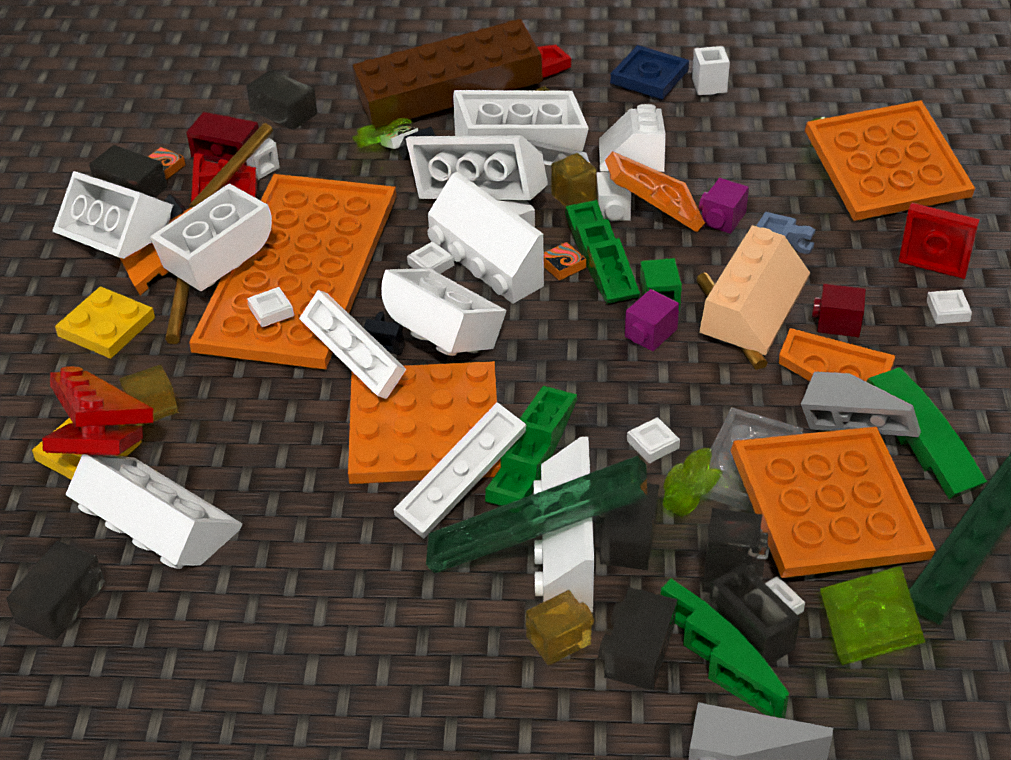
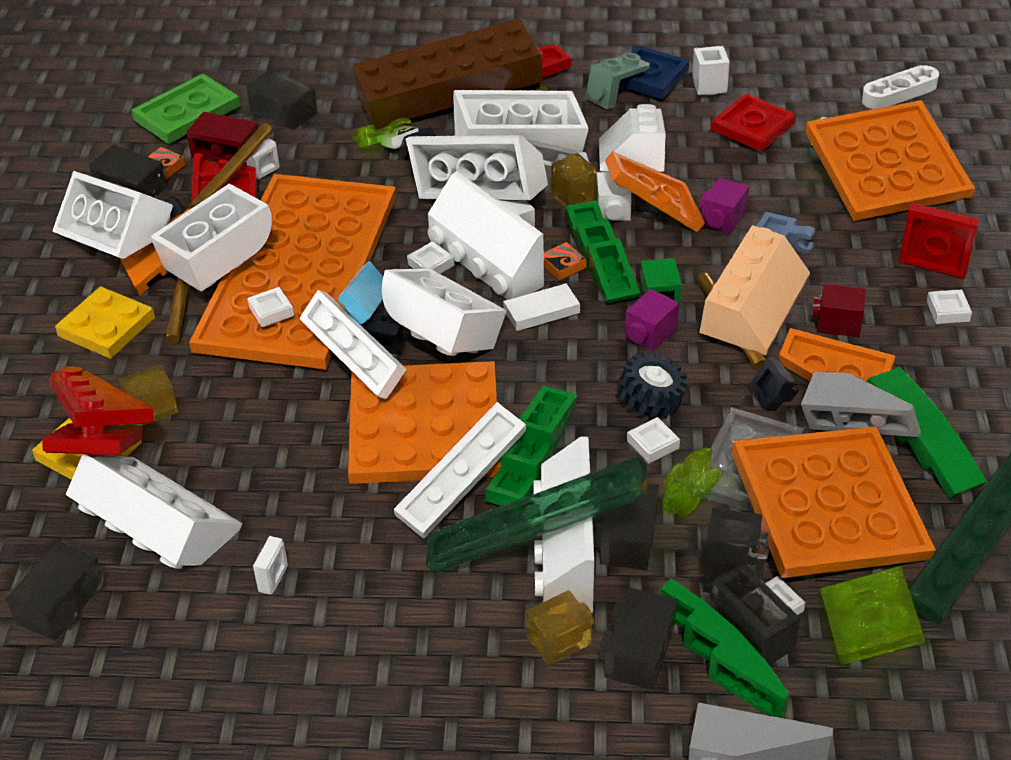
(177, 109): none -> bright green plate
(270, 565): none -> white tile
(363, 293): none -> medium azure tile
(541, 307): none -> white tile
(606, 76): none -> sand green bracket
(652, 385): none -> black wheel
(753, 122): none -> red plate
(773, 384): none -> black tile
(888, 90): none -> white beam

